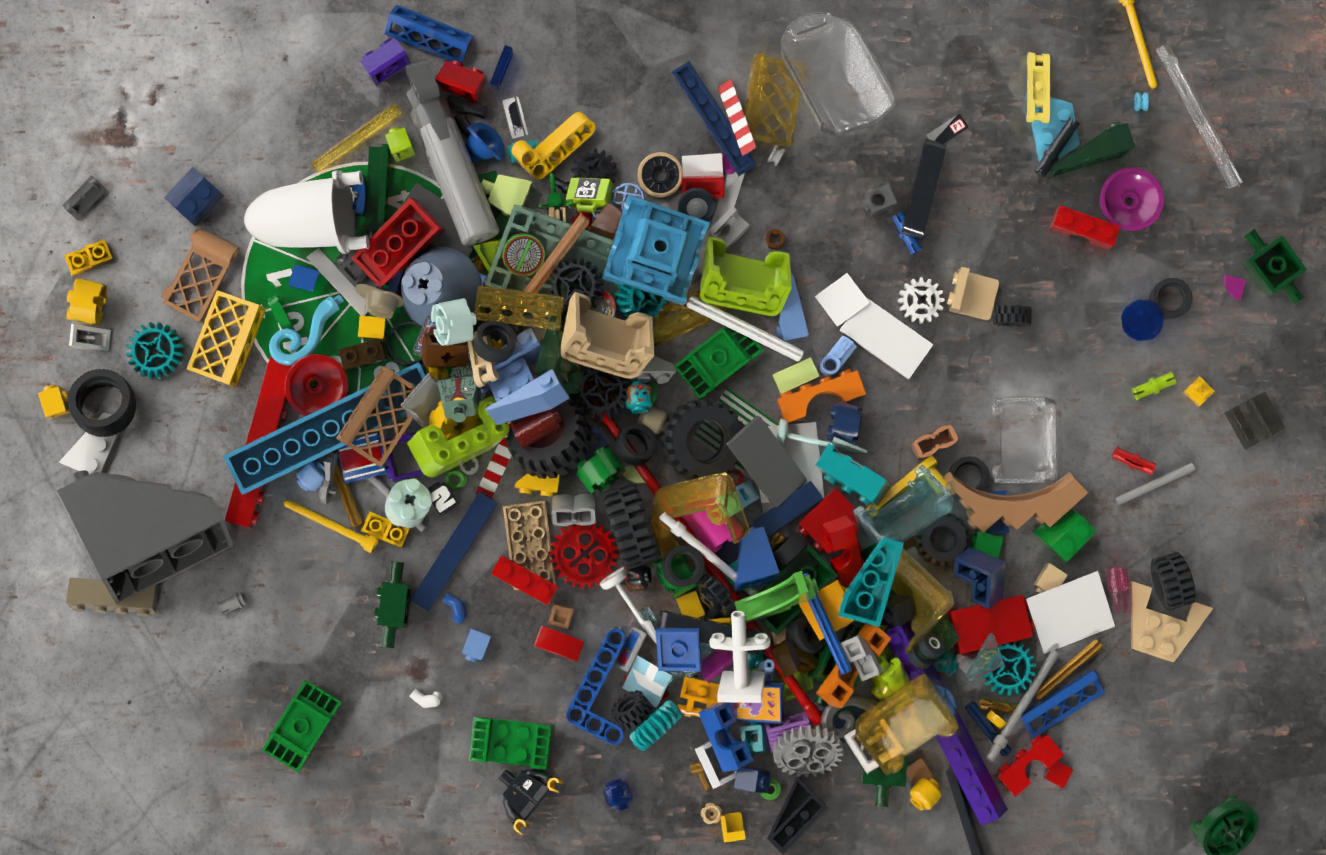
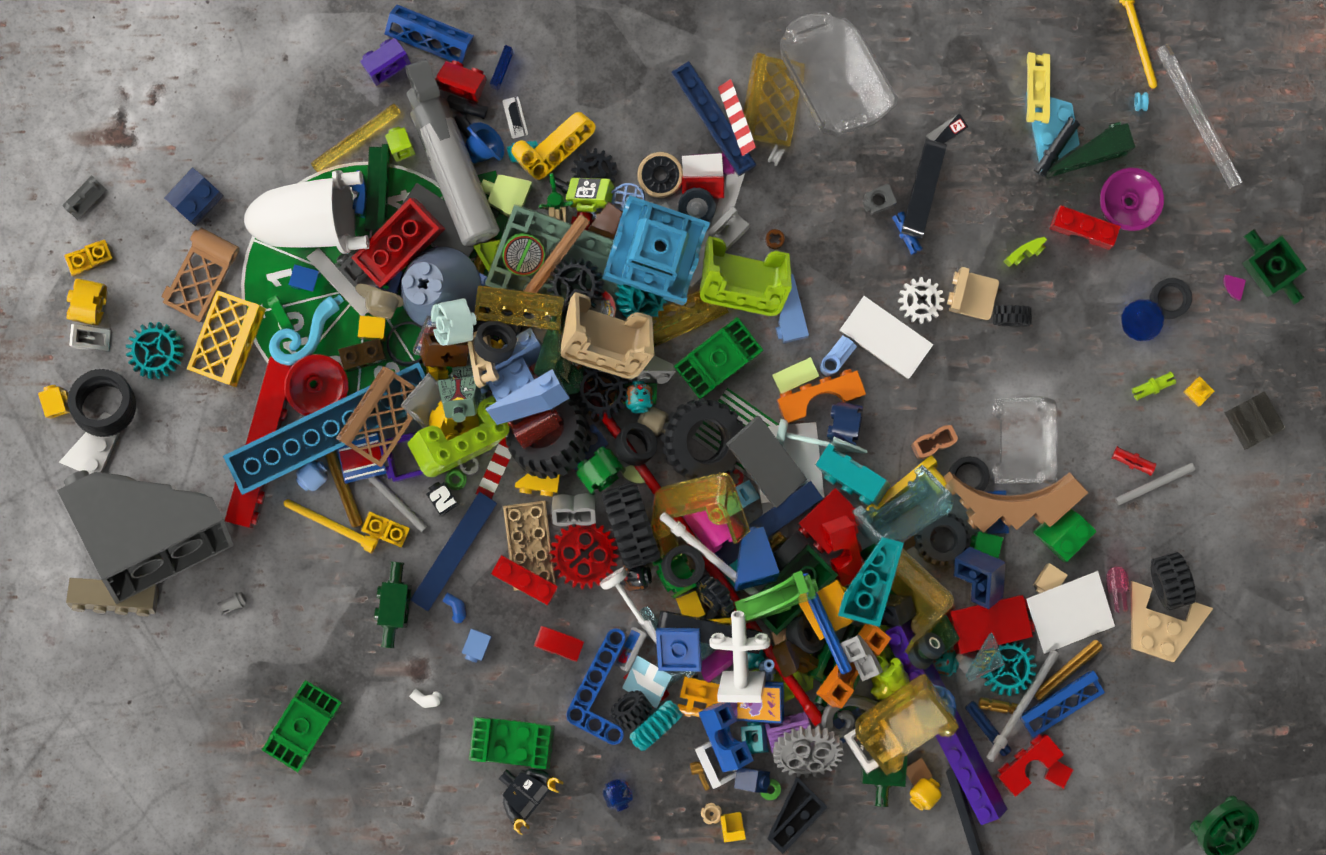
(327, 486): light grey piece -> none
(419, 502): light aqua brick -> none
(560, 616): medium nougat tile -> none
(745, 328): white axle -> none
(842, 299): white sticker -> none
(996, 720): yellow tile -> none
(1033, 247): none -> lime slope

